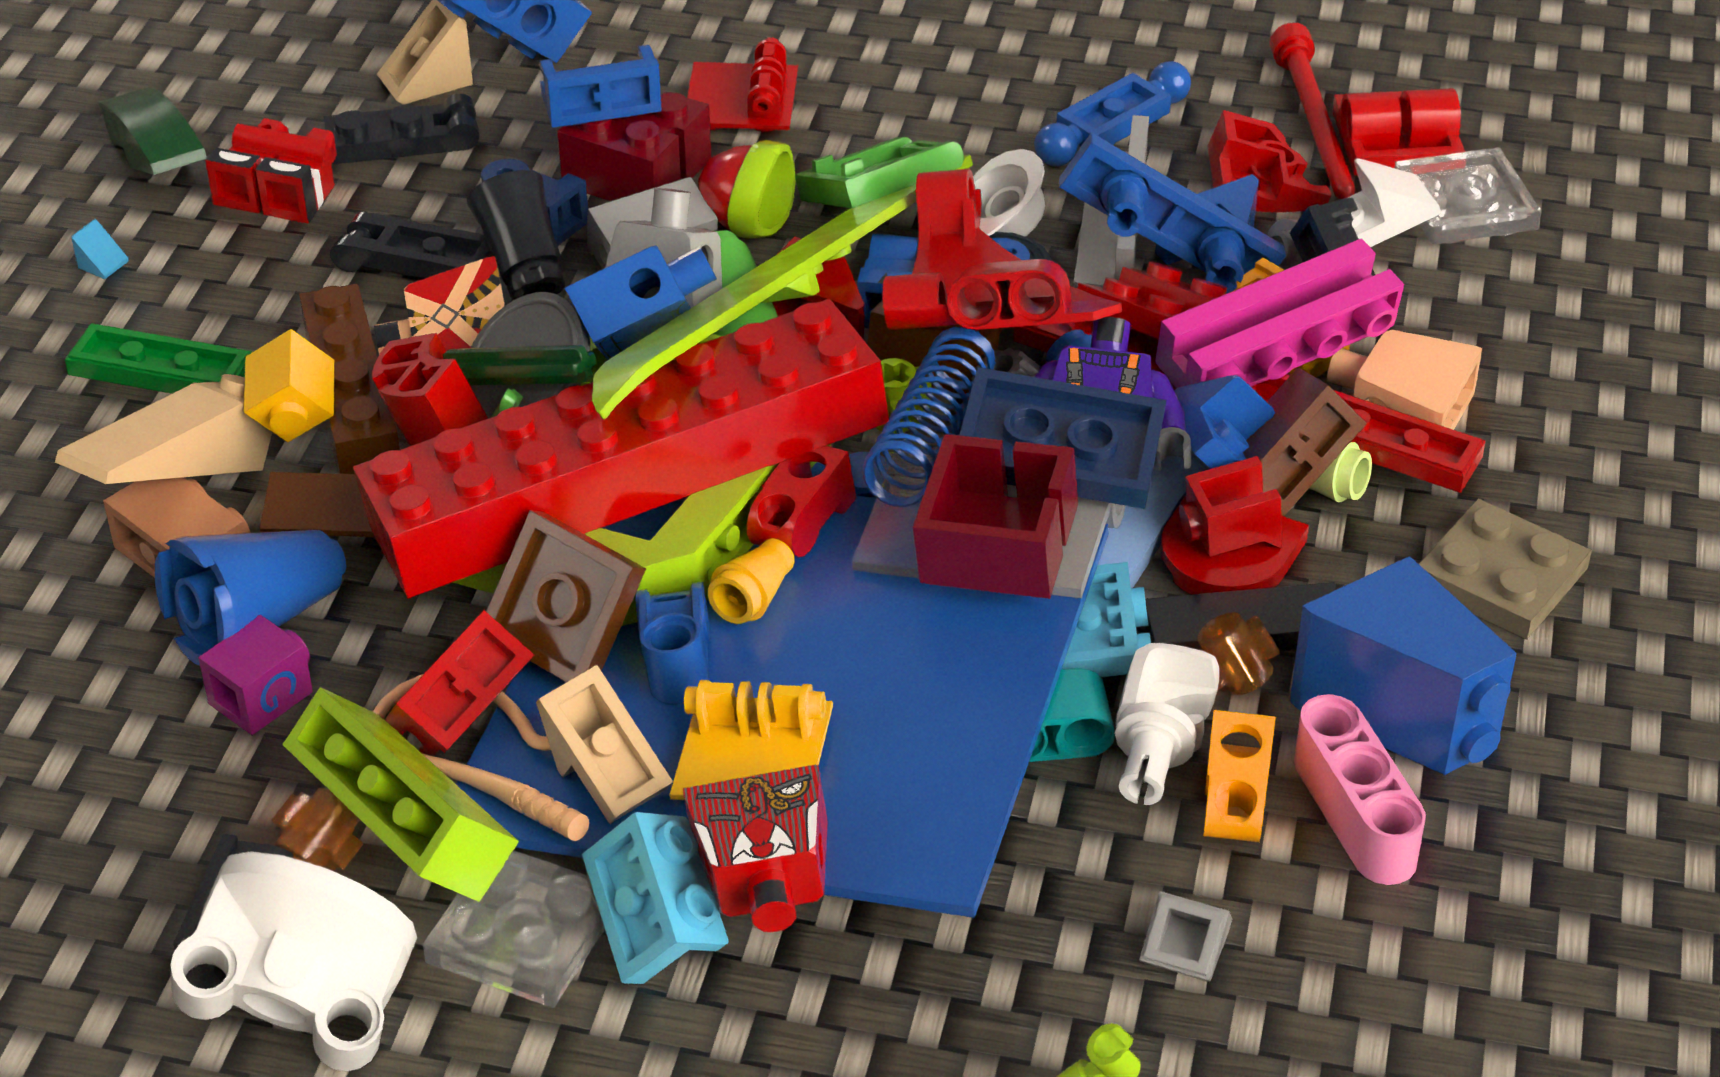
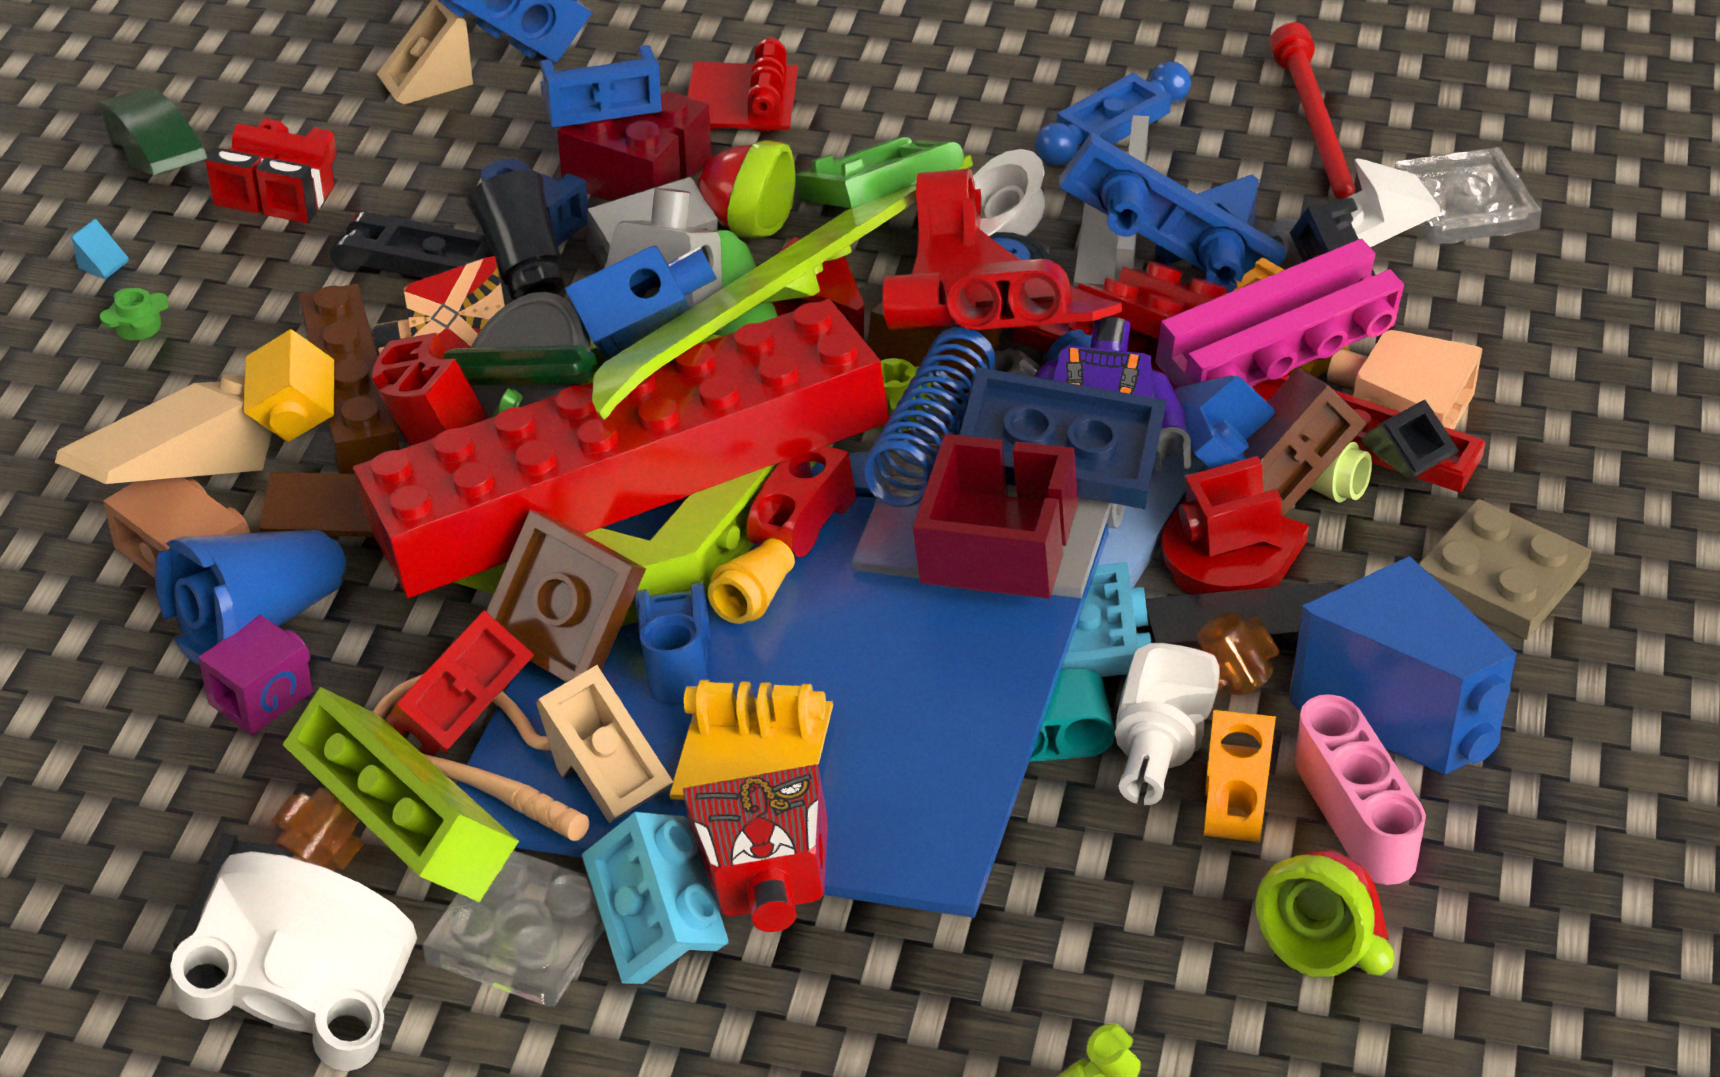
(135, 313): none -> bright green plate
(150, 359): green tile -> none
(405, 130): black plate -> none
(887, 257): blue leg -> none
(1185, 936): light grey slope -> none
(1259, 148): red slope -> none
(1323, 915): none -> lime piece
(1398, 125): red plate -> none
(1411, 440): none -> black slope

